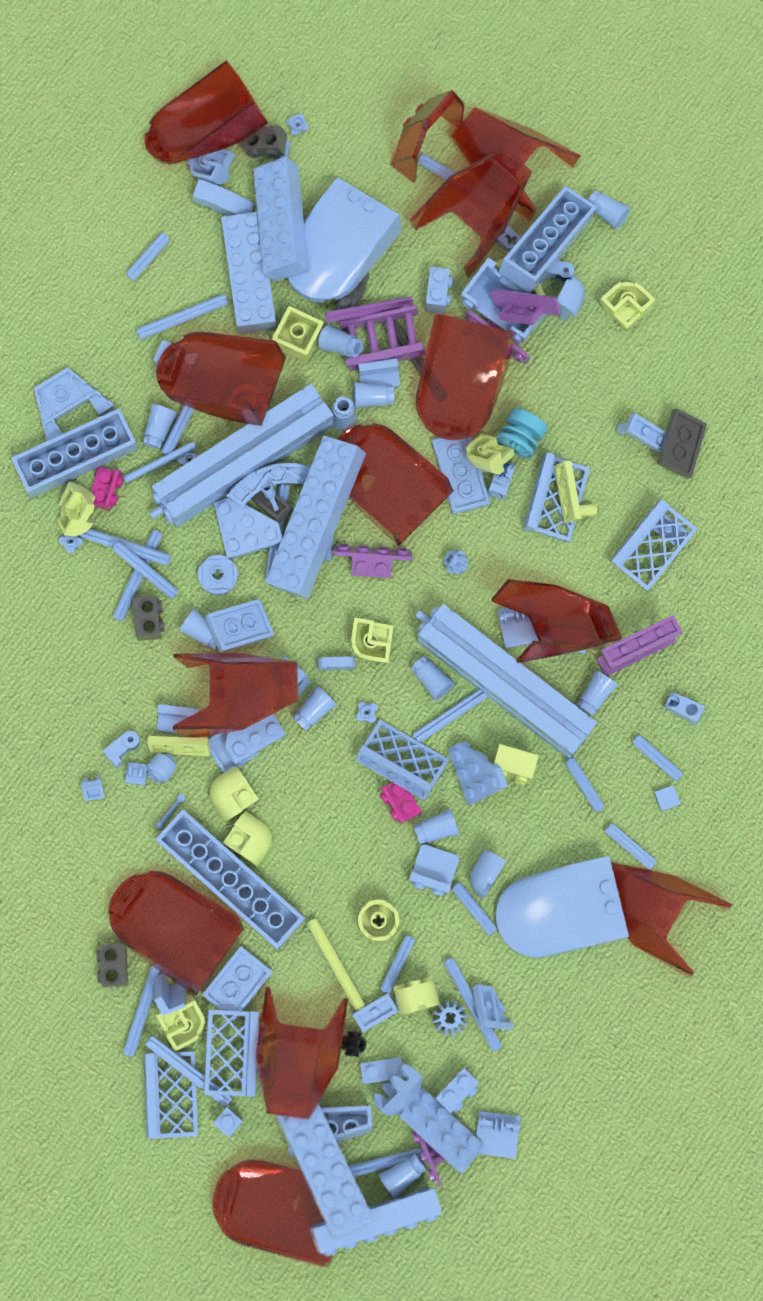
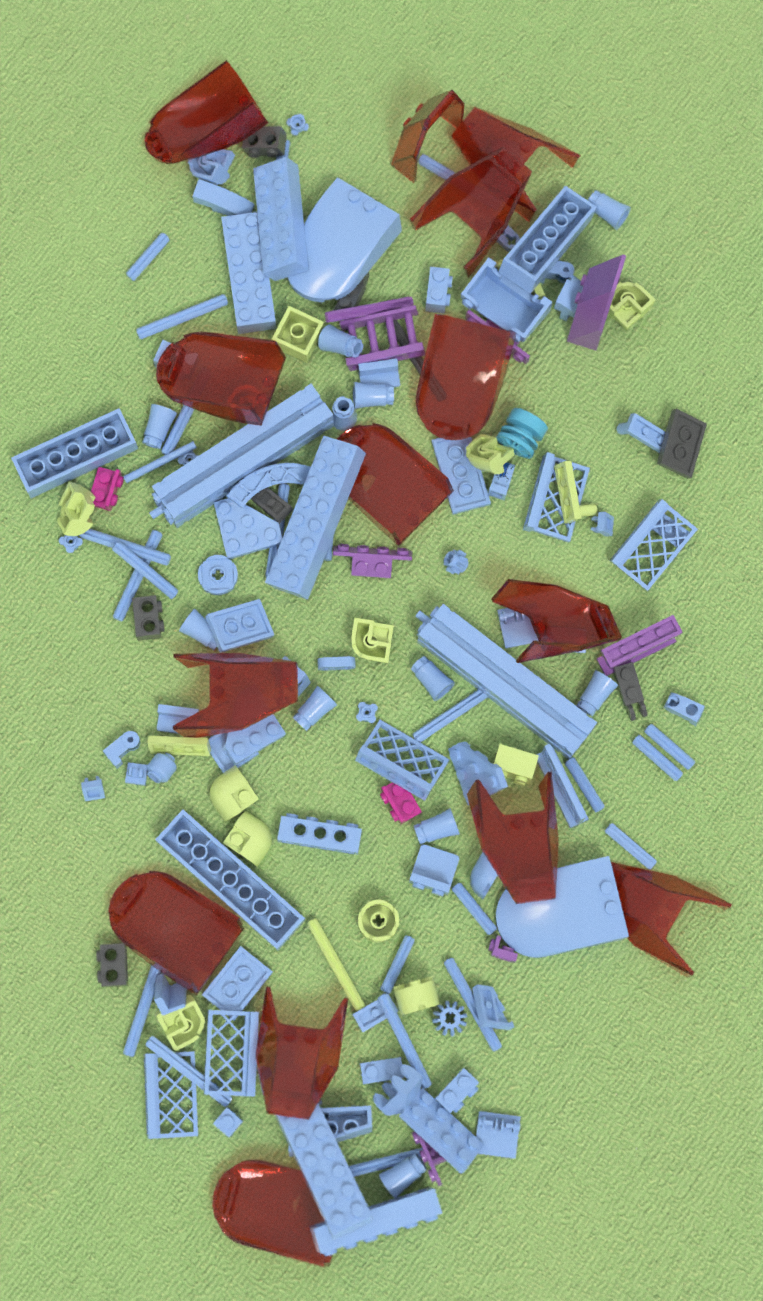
(63, 394): light blue wing -> none
(180, 798): light blue hinge -> none
(269, 494): light blue hand -> none
(349, 845): none -> light blue brick
(353, 1044): black gear -> none
(403, 1038): none -> light blue axle
(505, 953): none -> medium lavender bracket
(520, 844): none -> clear red windscreen
(523, 307): medium lavender bracket -> none
(563, 789): none -> light blue fence
(595, 302): none -> medium lavender windscreen
(604, 525): none -> light blue tile
(630, 689): none -> dark grey hinge
(667, 798): light blue tile -> none
(669, 746): none -> light blue axle

